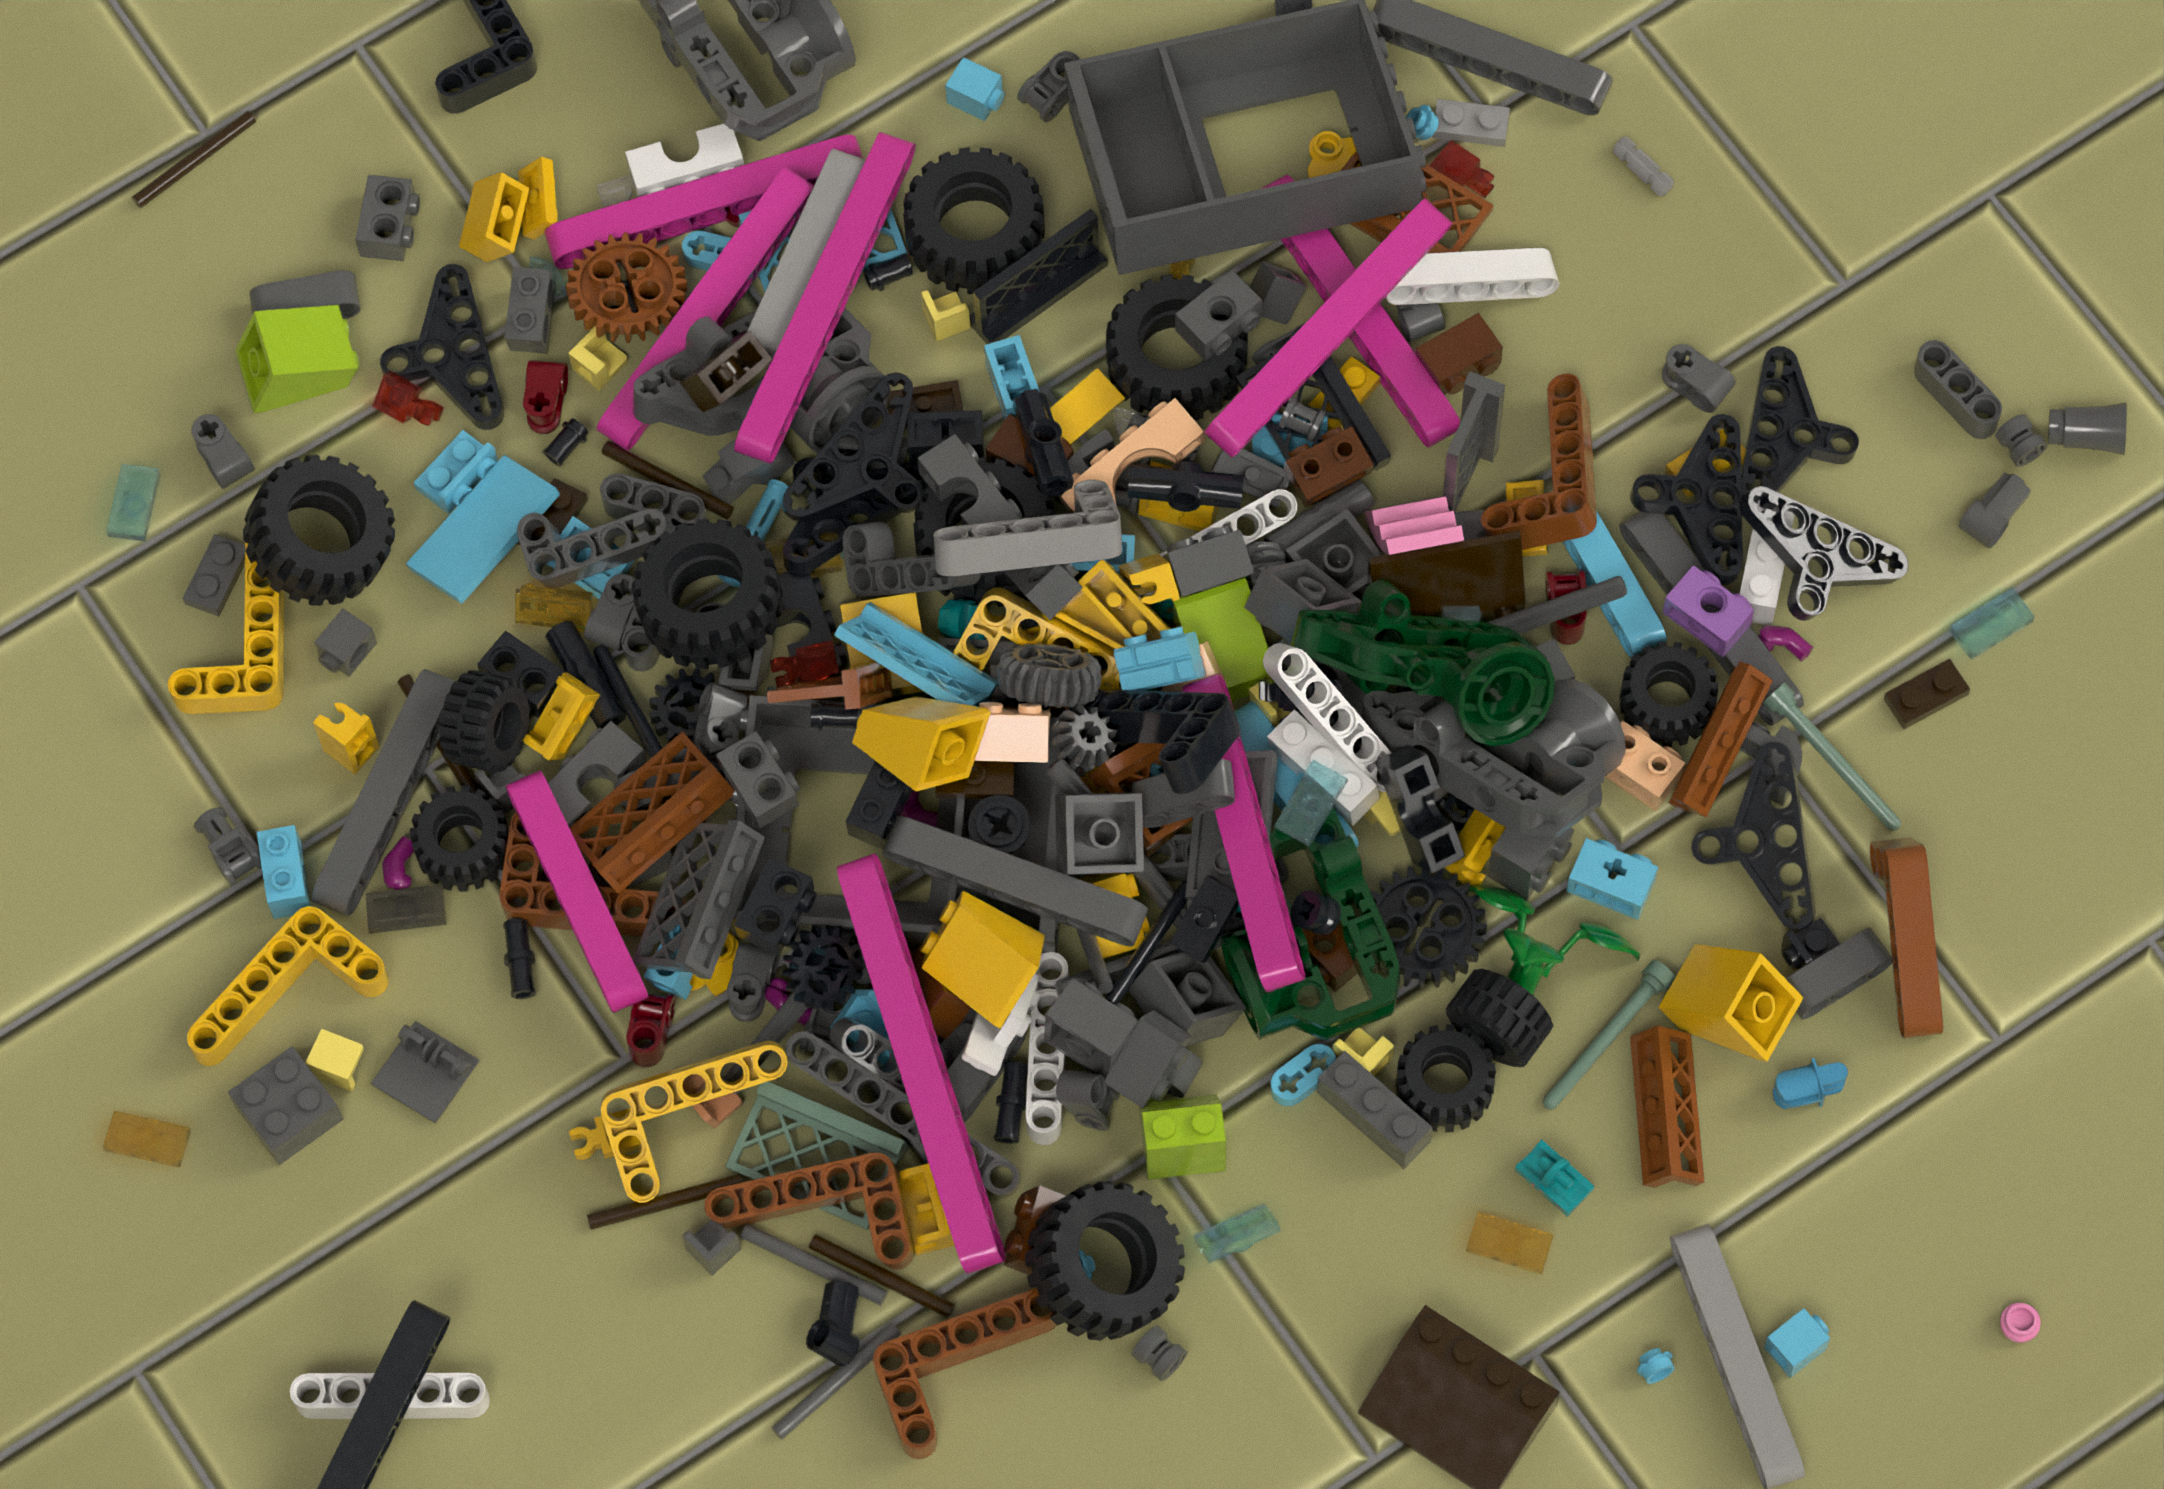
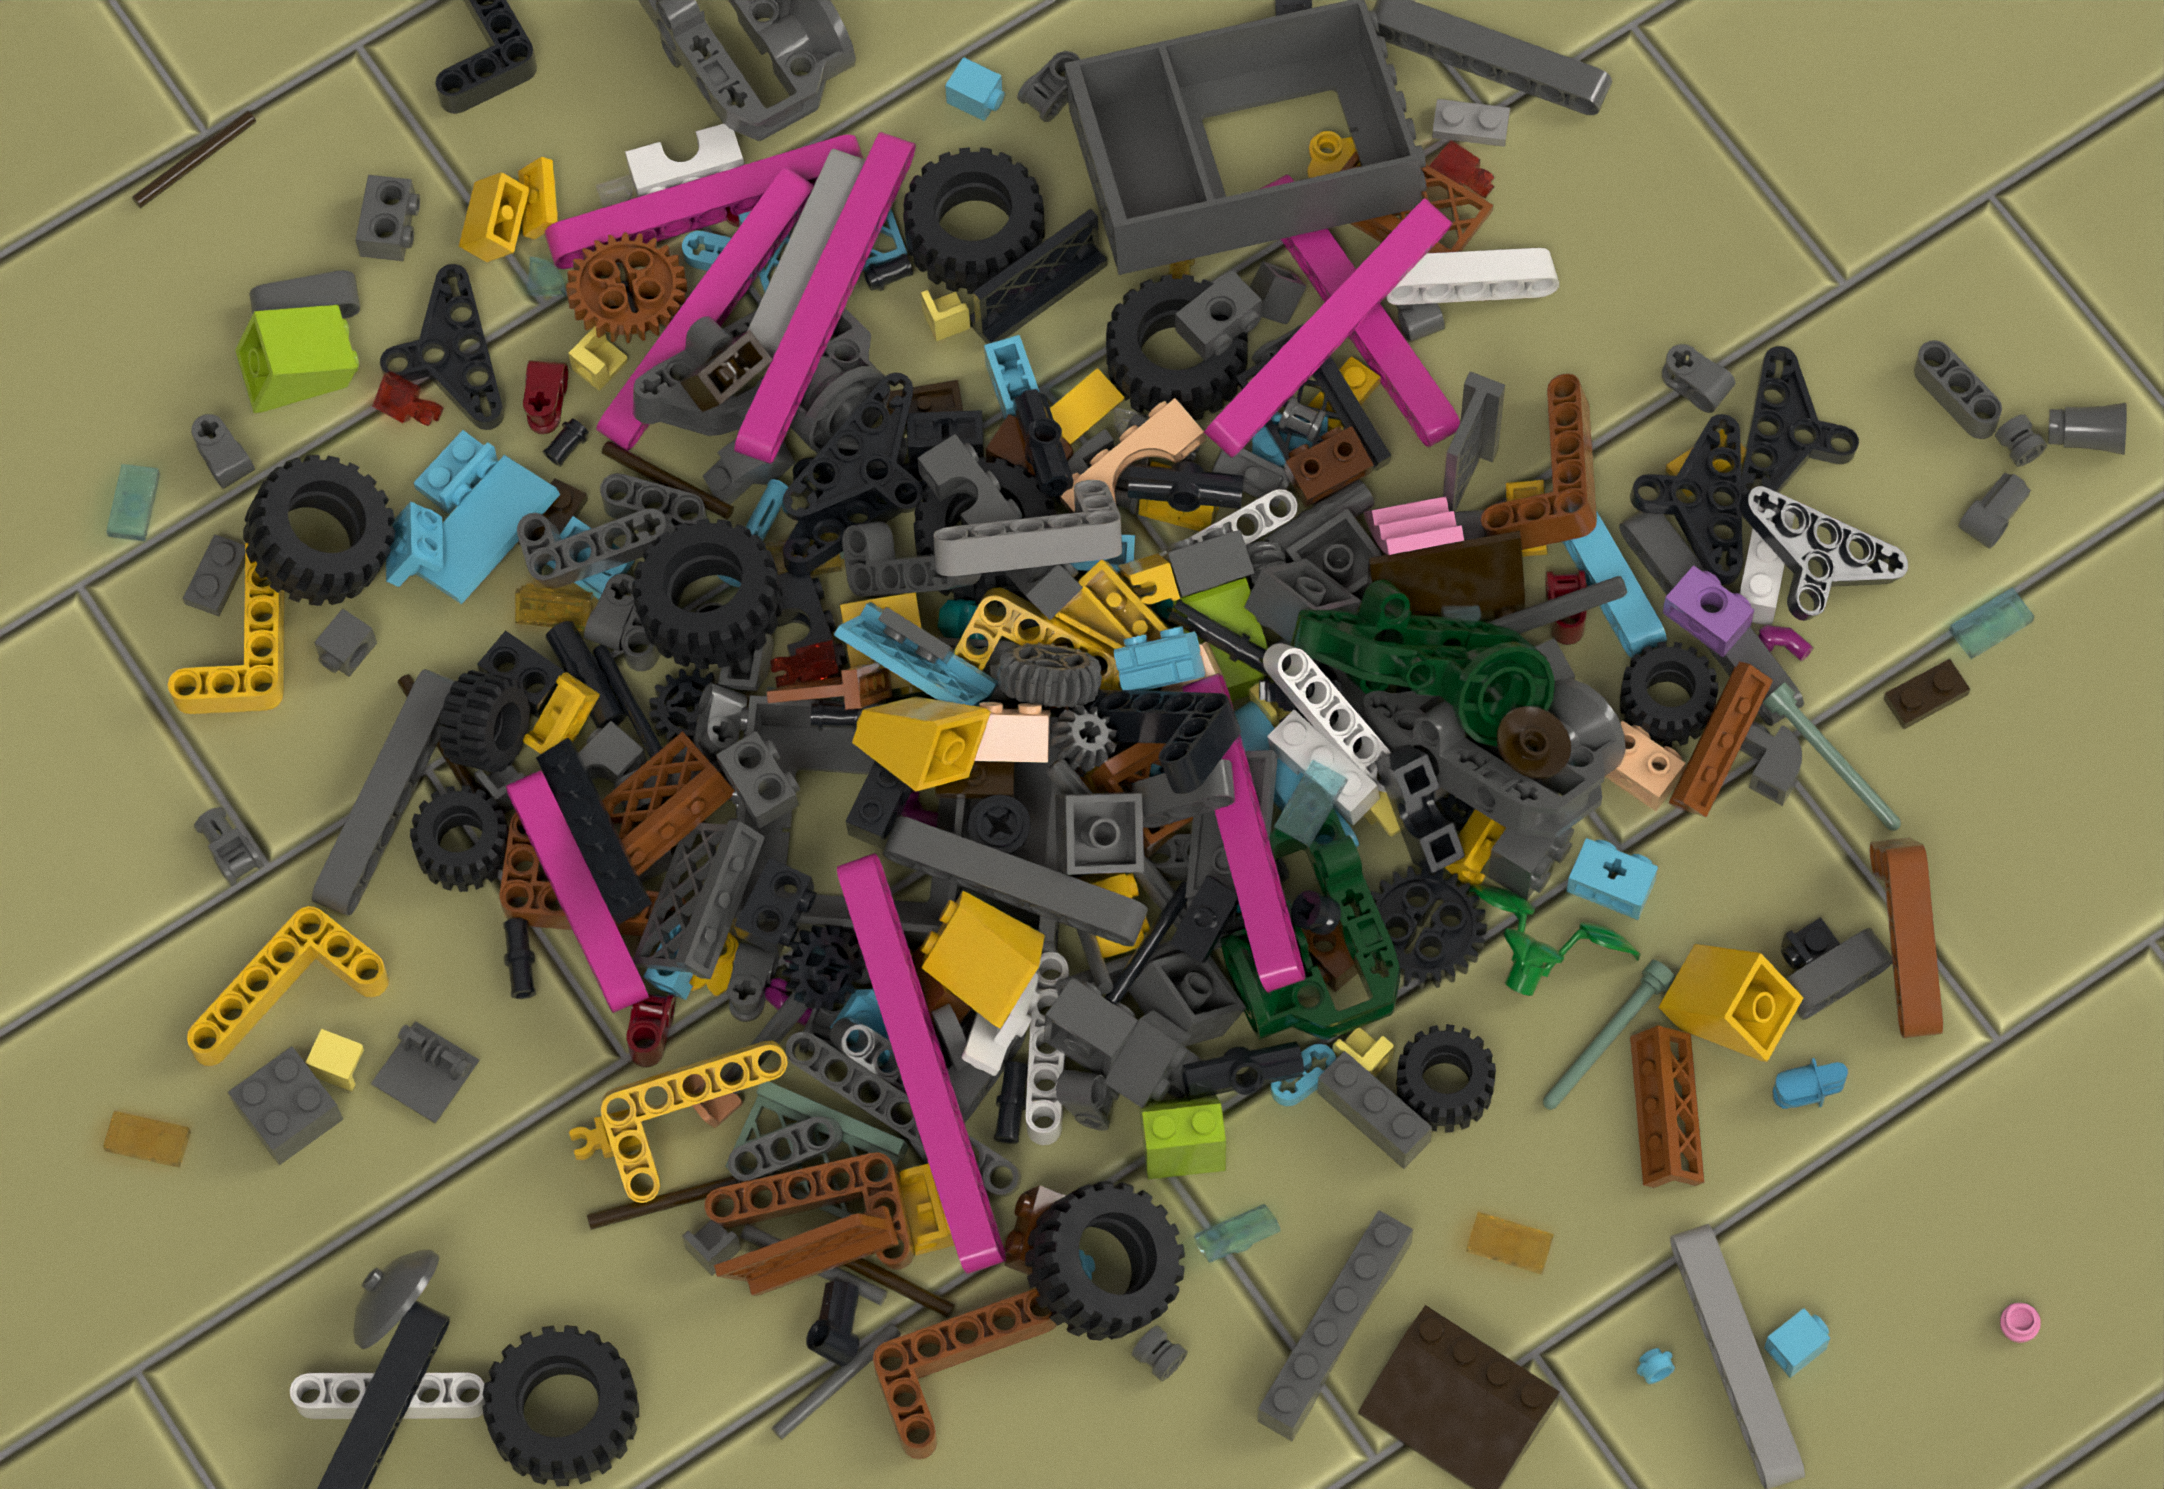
(283, 871): medium azure brick -> none
(350, 741): yellow hinge -> none
(391, 1294): none -> dark grey dish
(394, 866): magenta arm -> none
(406, 909): clear smoke plate -> none
(415, 543): none -> medium azure bracket
(530, 310): dark grey brick -> none
(547, 1357): none -> black tyre
(593, 831): none -> black plate
(803, 1148): none -> dark grey beam
(812, 1251): none -> dark orange fence
(928, 645): none -> dark grey plate
(951, 1035): none -> dark grey beam
(1220, 636): none -> black pin
(1221, 1076): none -> black piece
(1333, 1324): none -> dark grey arch
(1424, 121): medium azure plate -> none
(1461, 350): reddish brown brick -> none
(1501, 1015): black tyre -> none
(1541, 732): none -> dark brown dish
(1554, 1178): teal hips -> none
(1643, 166): light grey axle -> none
(1769, 858): black beam -> none

